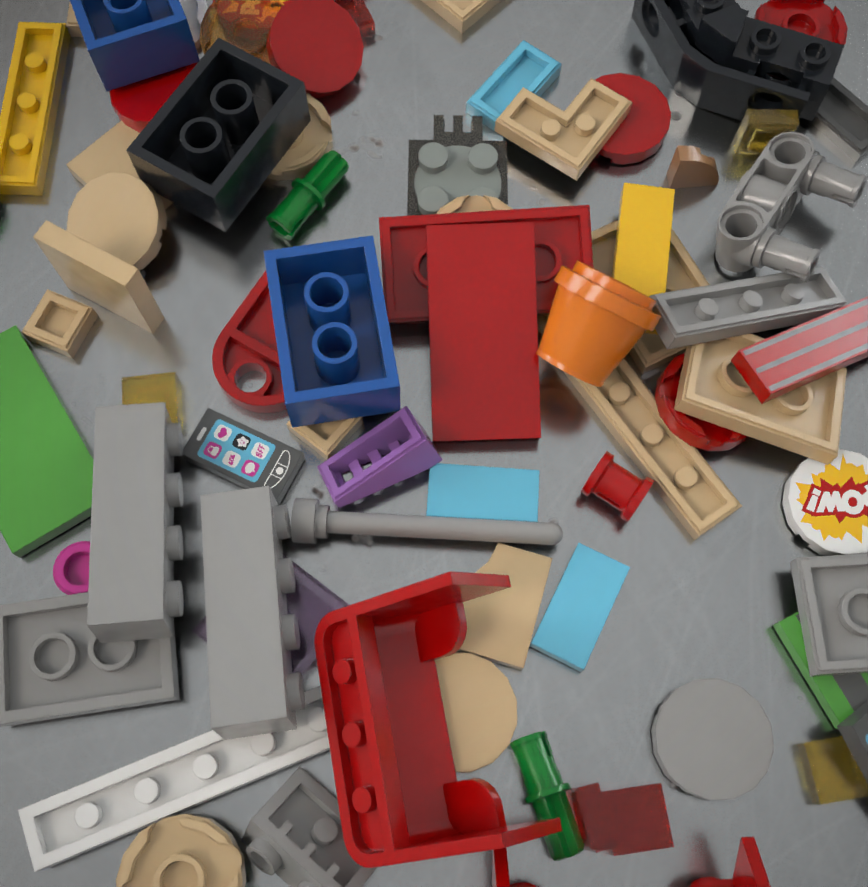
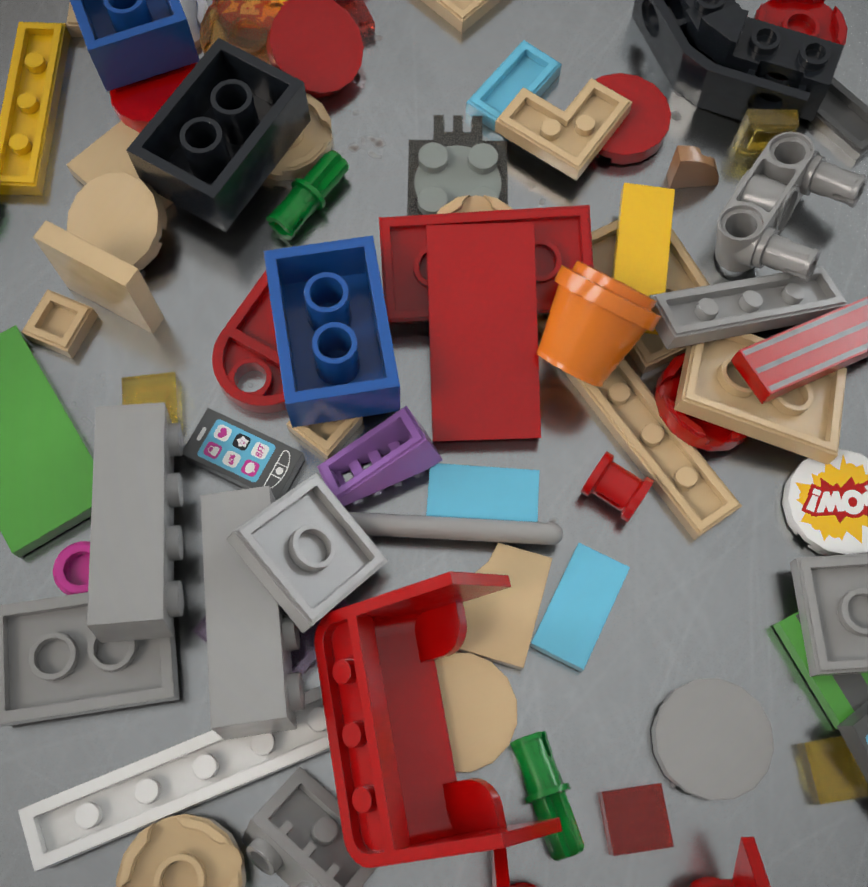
(307, 551): none -> light grey tile
(592, 817): clear red tile -> none

